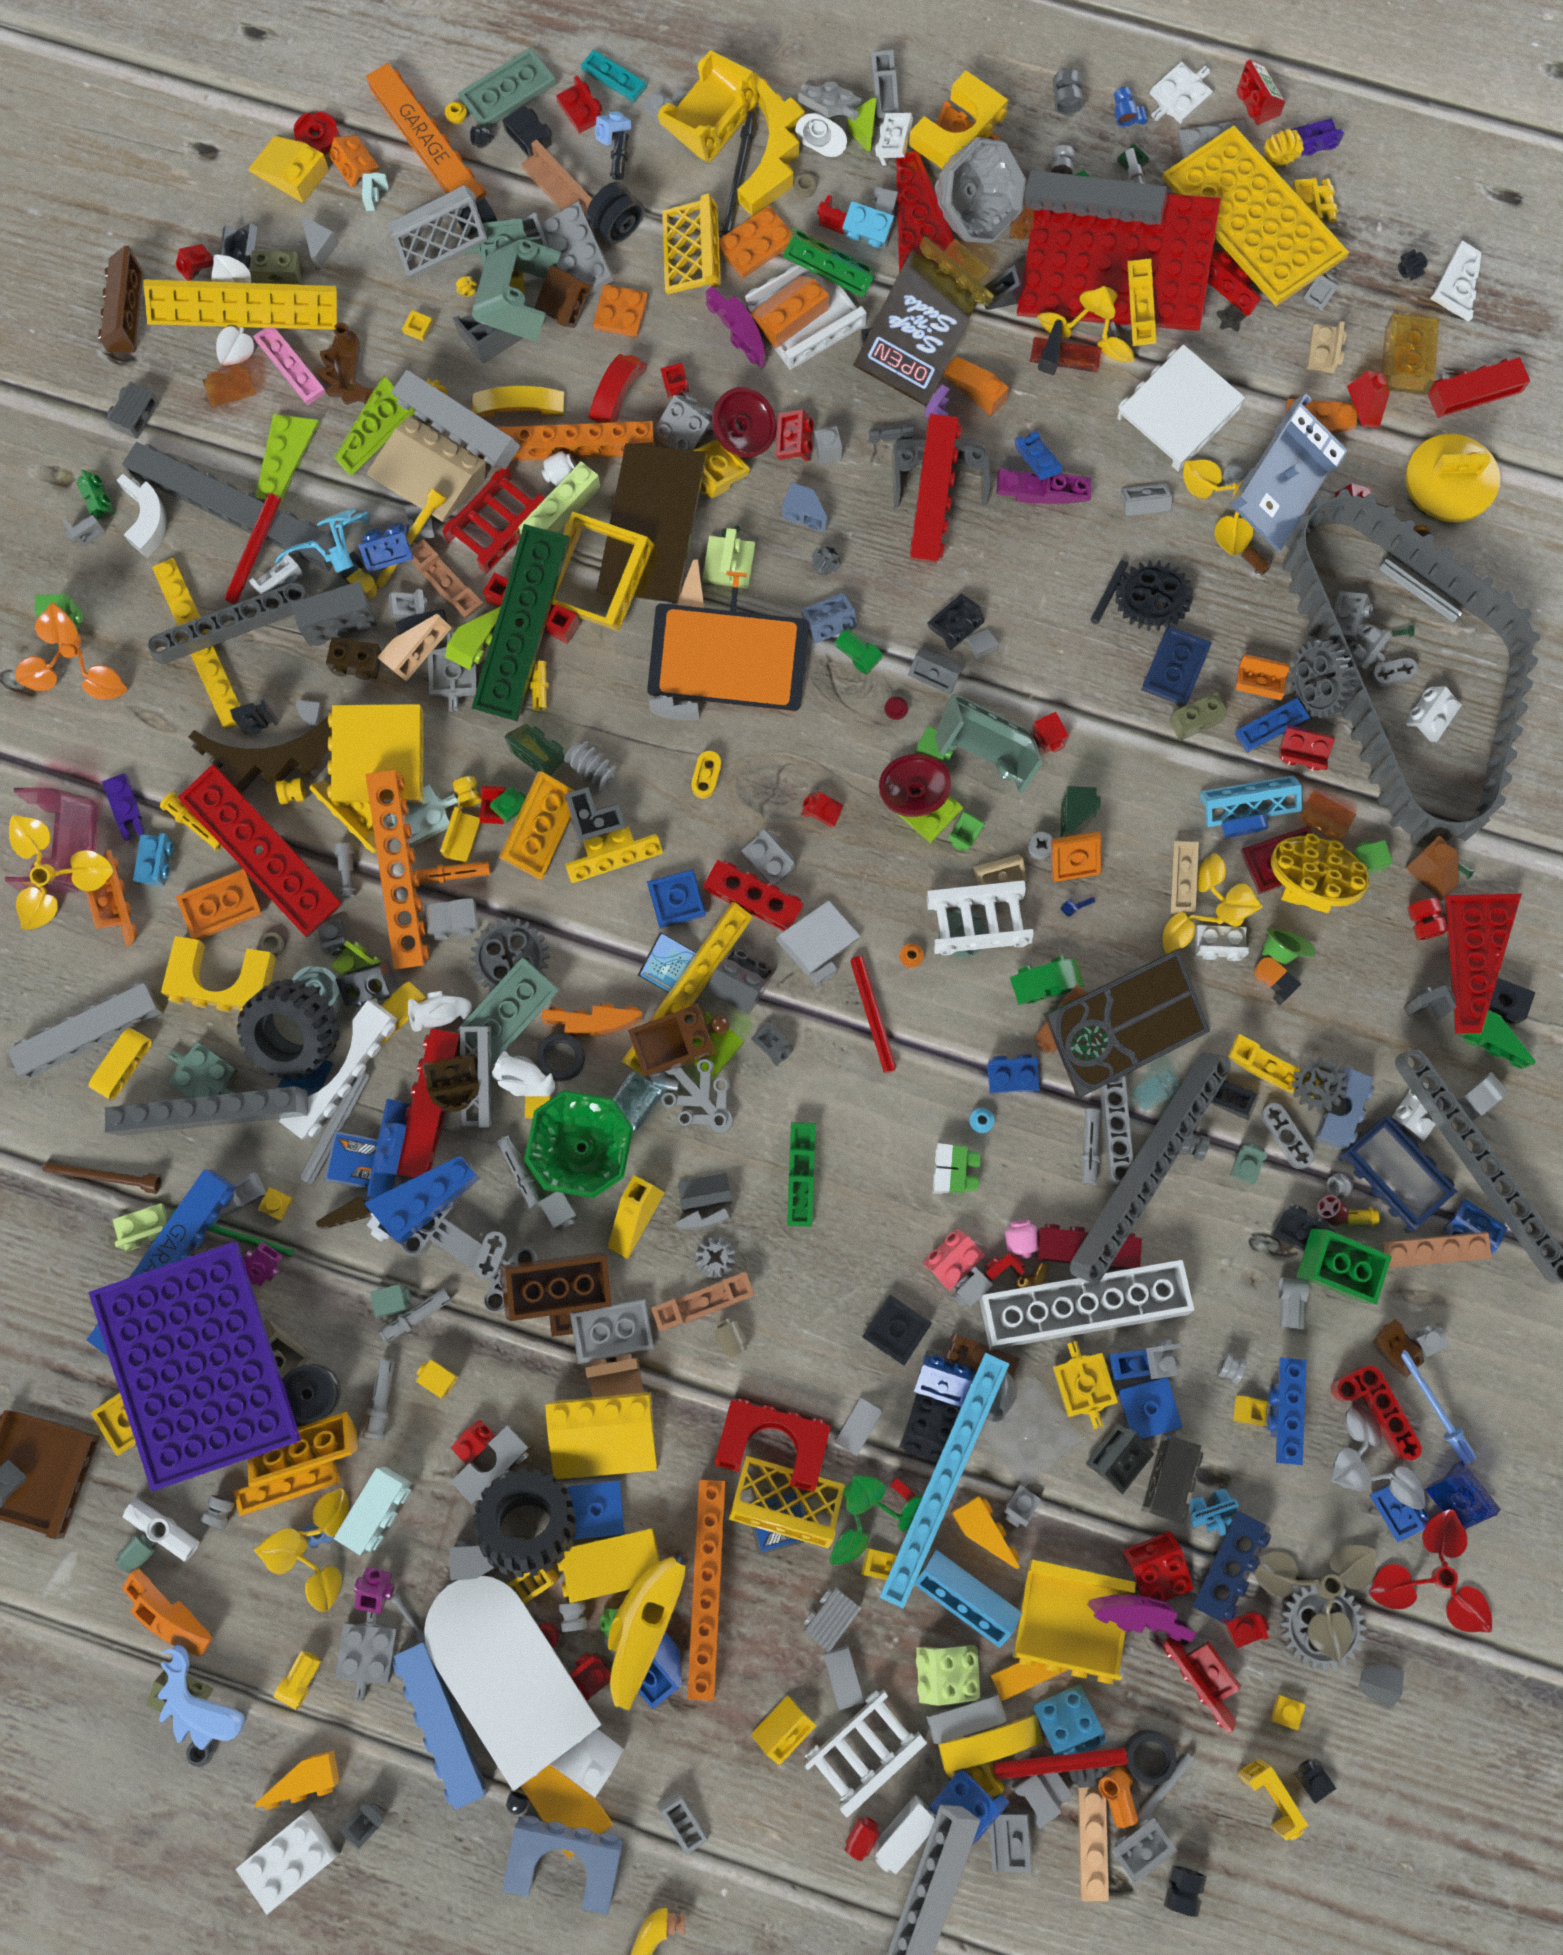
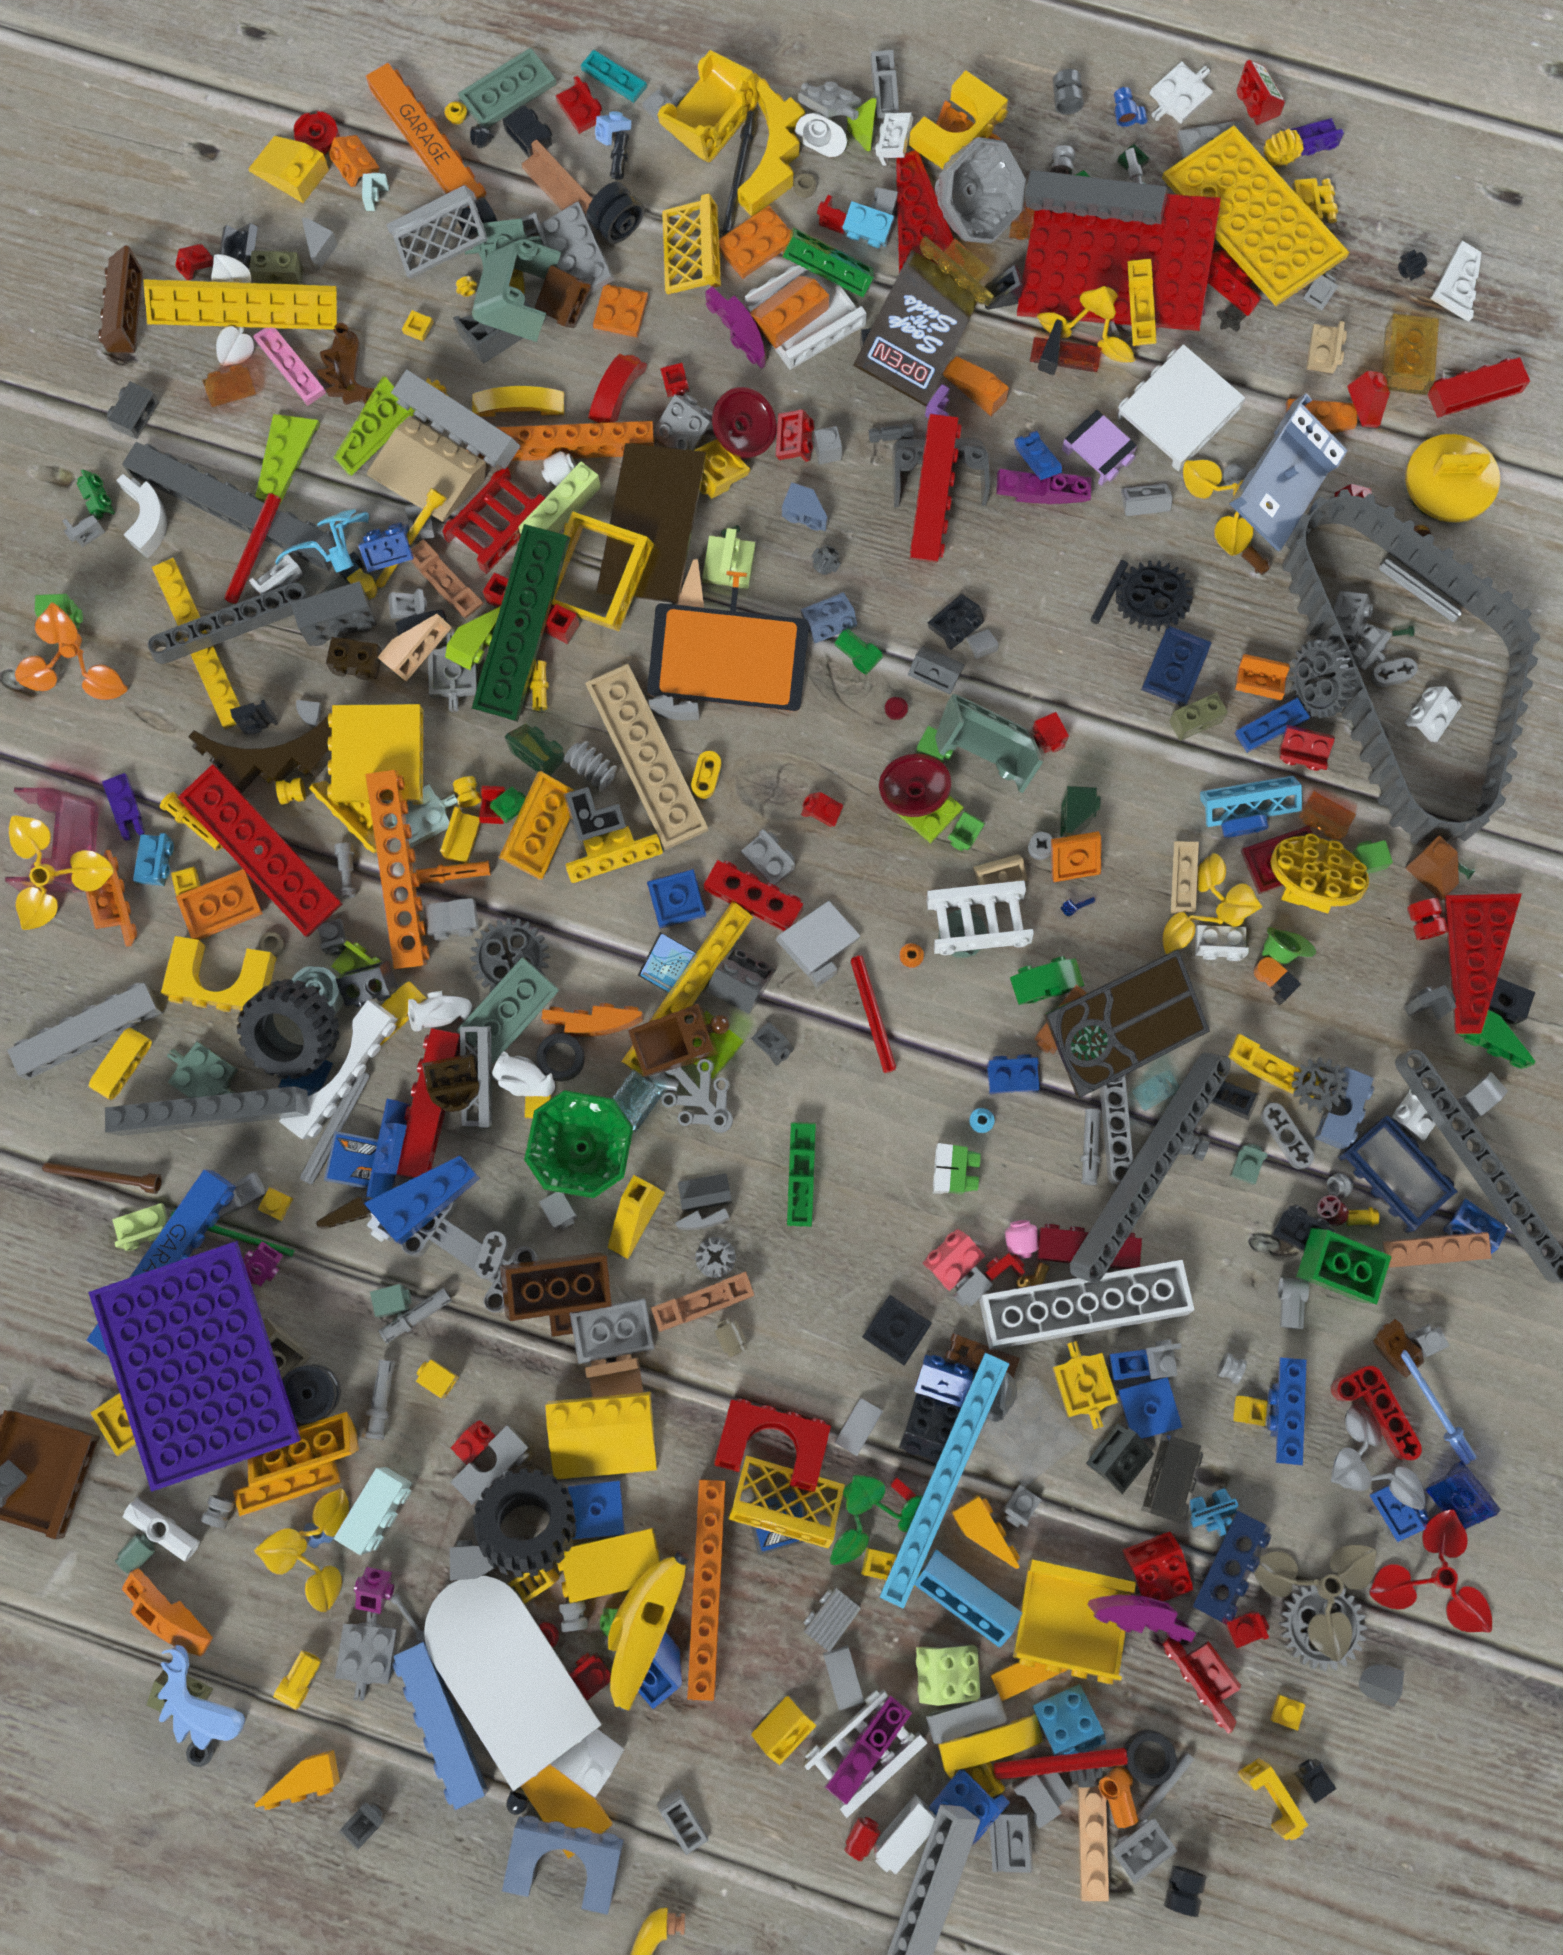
(185, 880): none -> yellow tile
(287, 1861): white brick -> none
(524, 1180): light grey pin -> none
(646, 757): none -> tan plate
(867, 1750): none -> magenta slope
(1101, 446): none -> lavender panel

